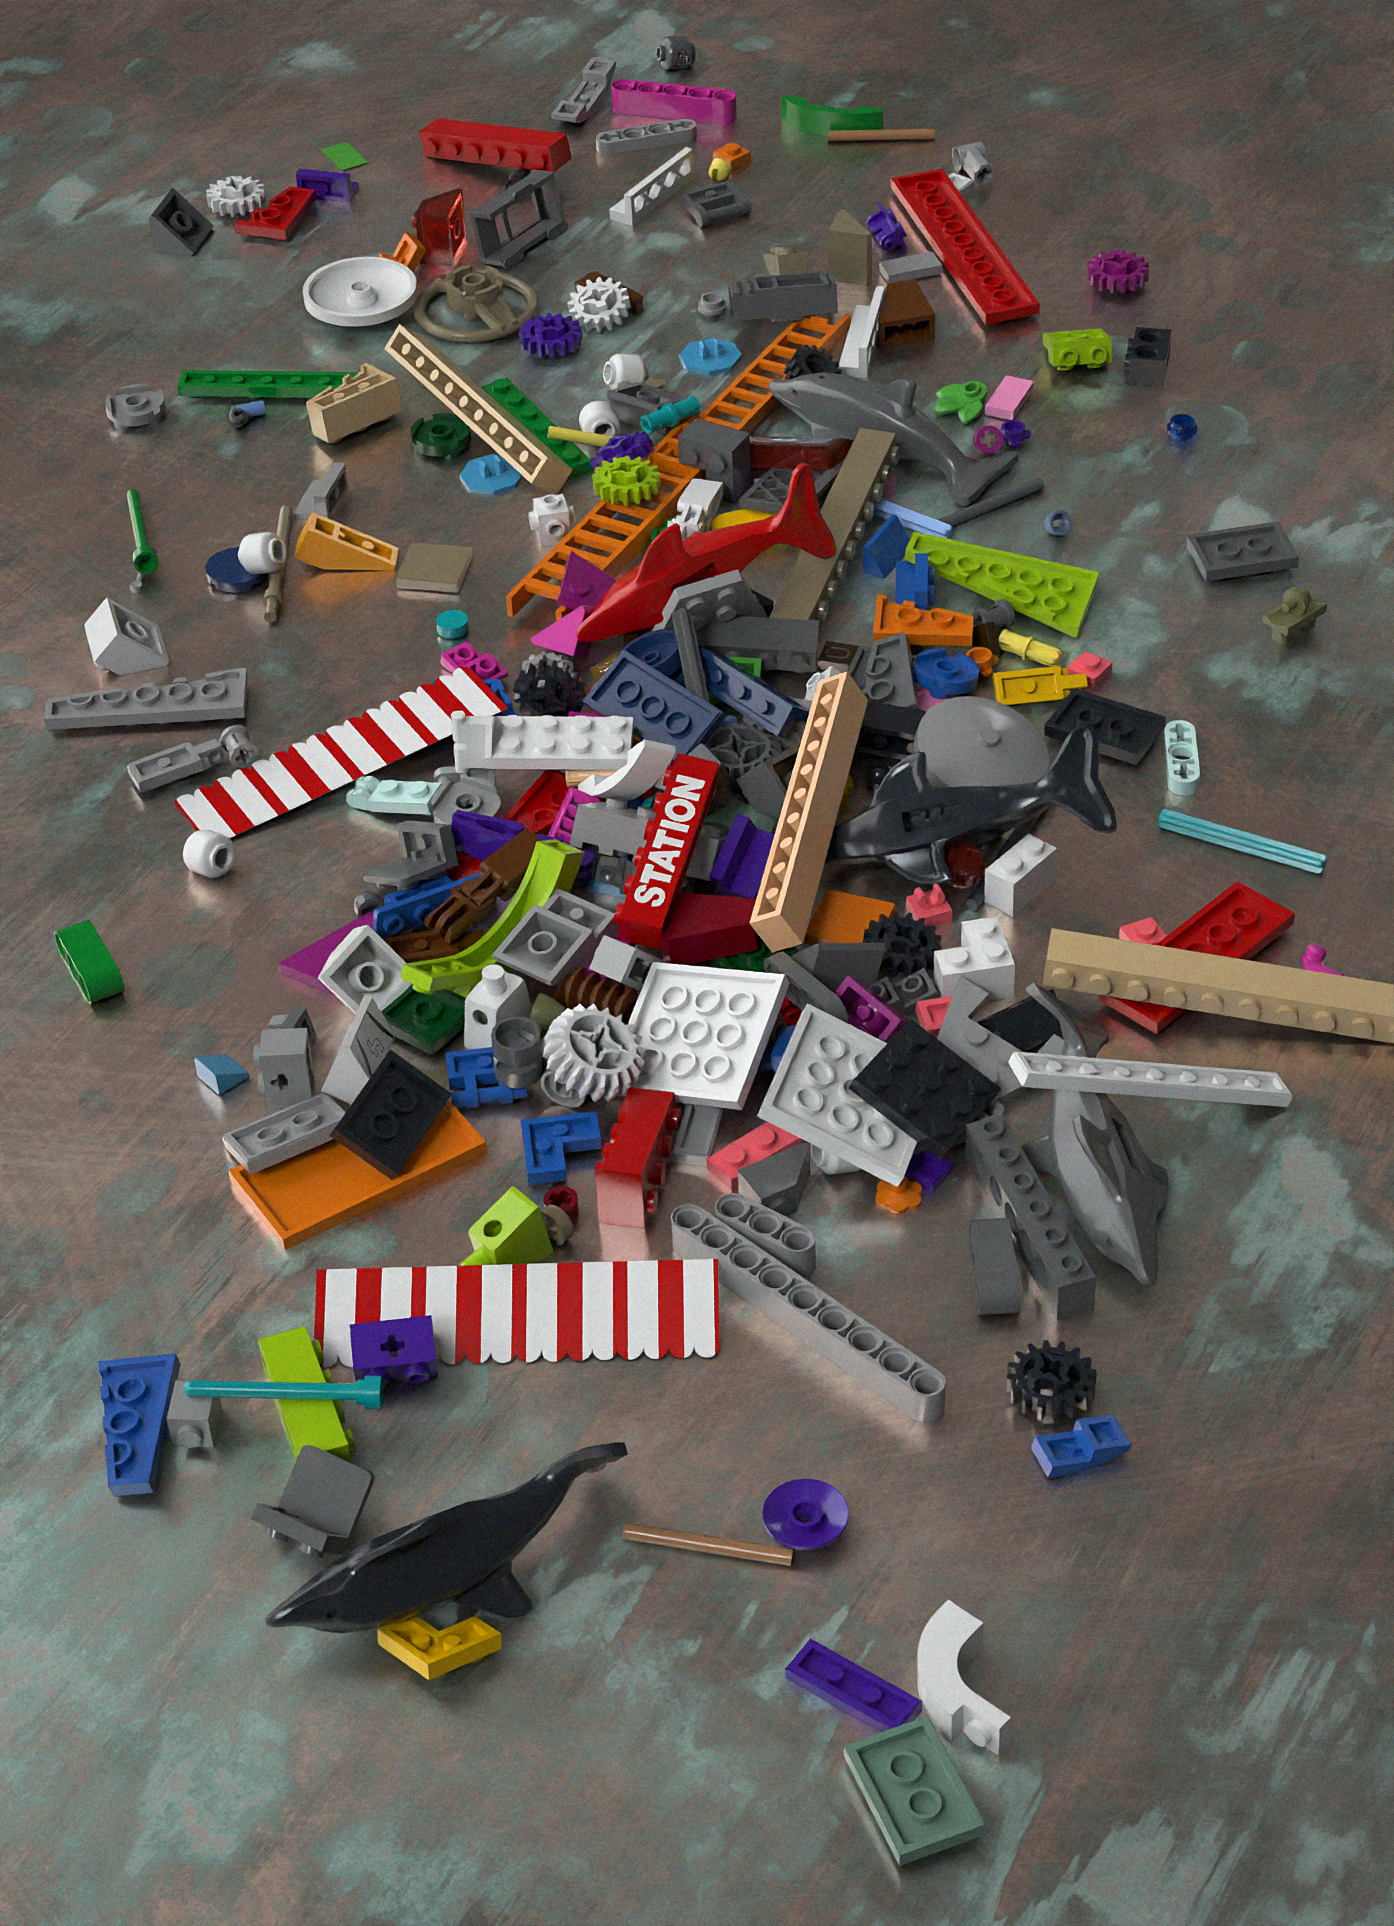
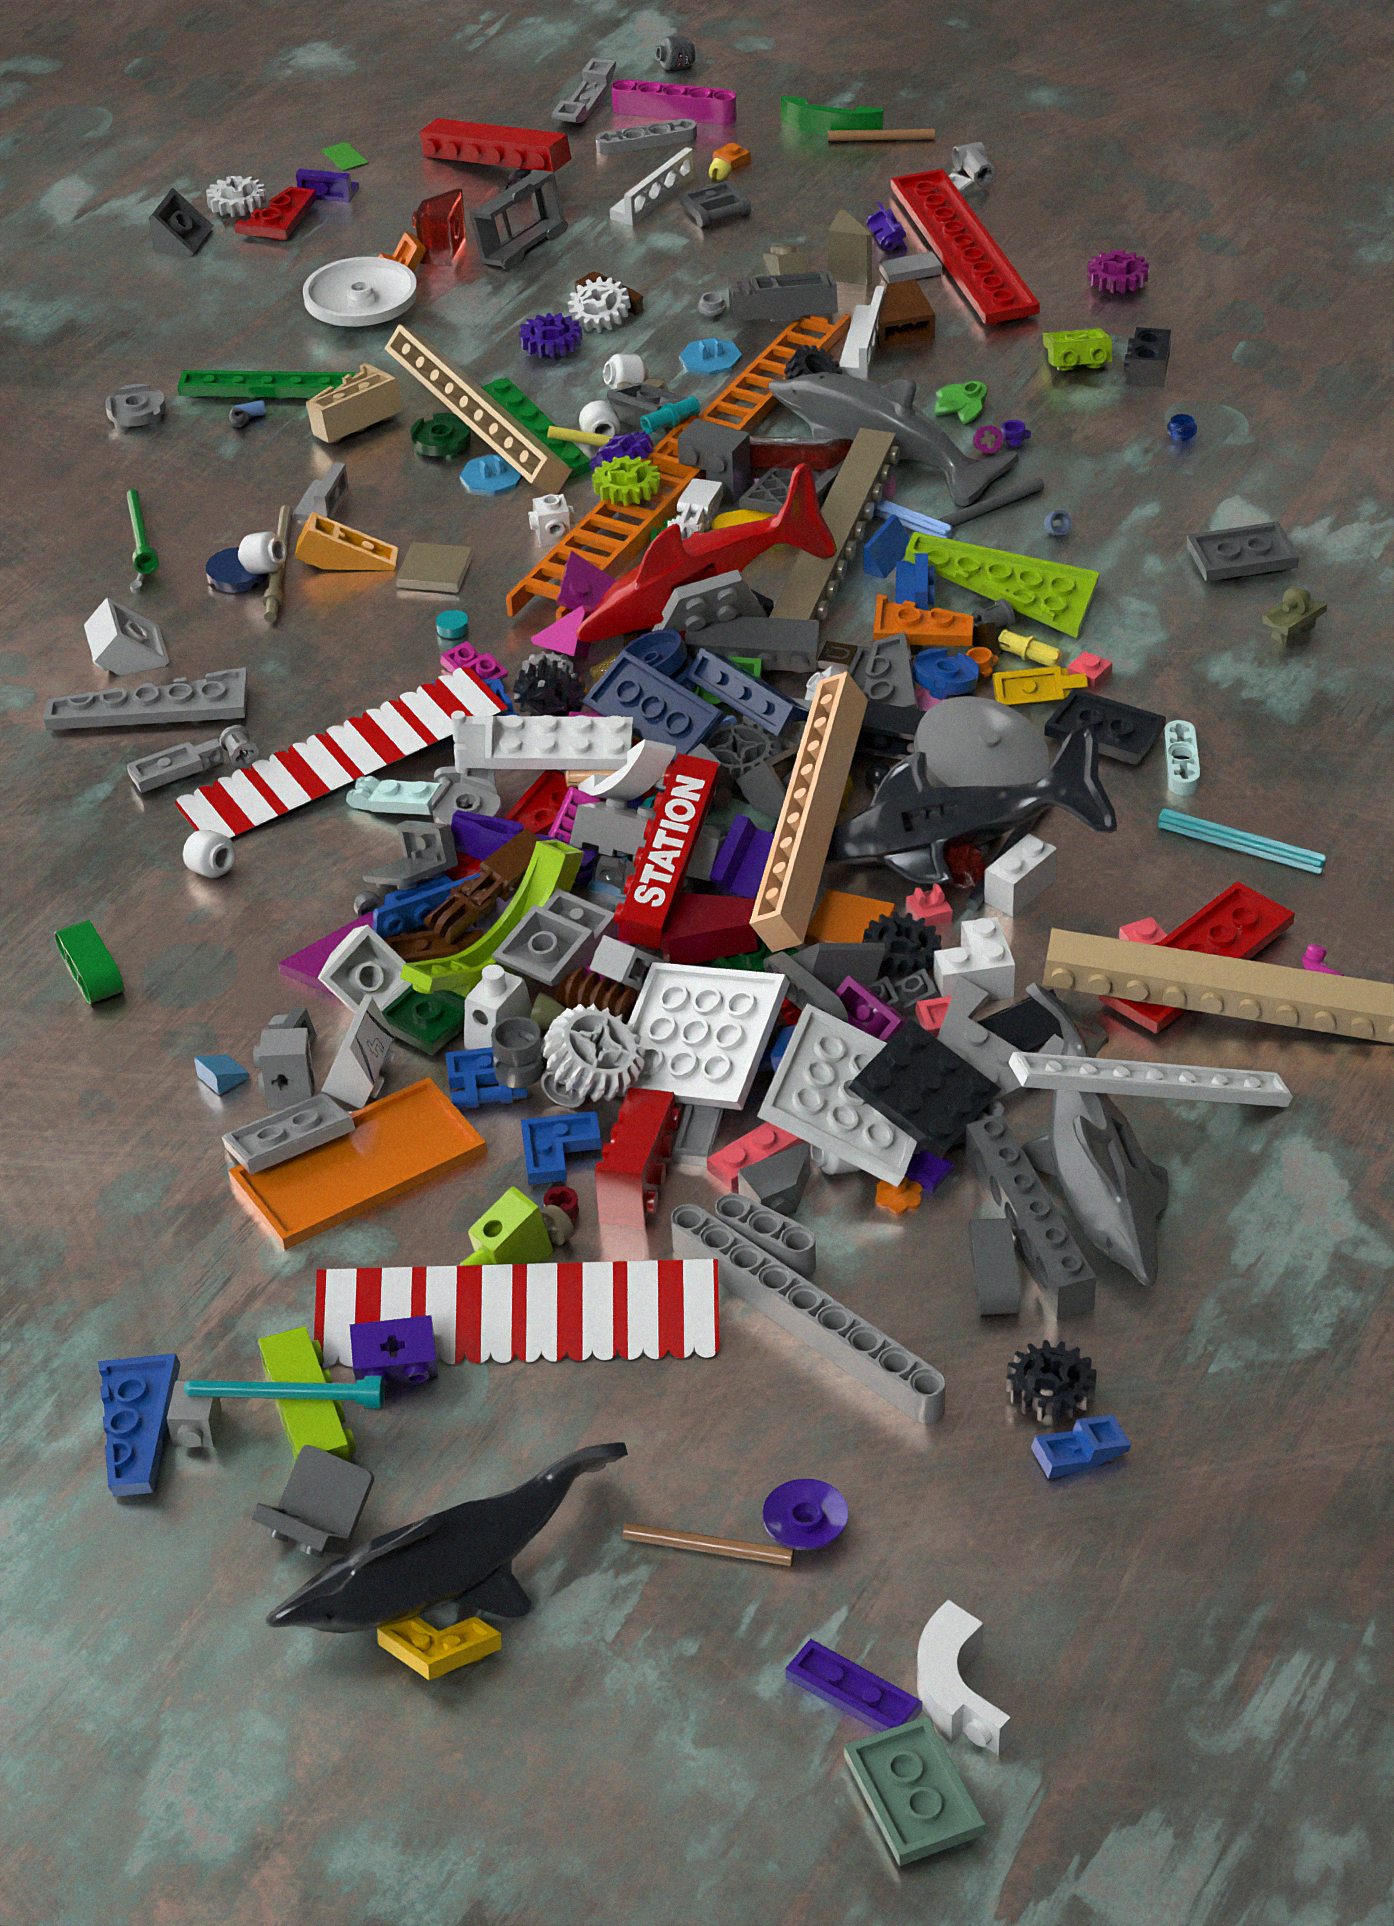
(391, 1115): black plate -> none
(476, 295): dark tan piece -> none
(689, 653): dark grey axle -> none
(1009, 397): bright pink tile -> none

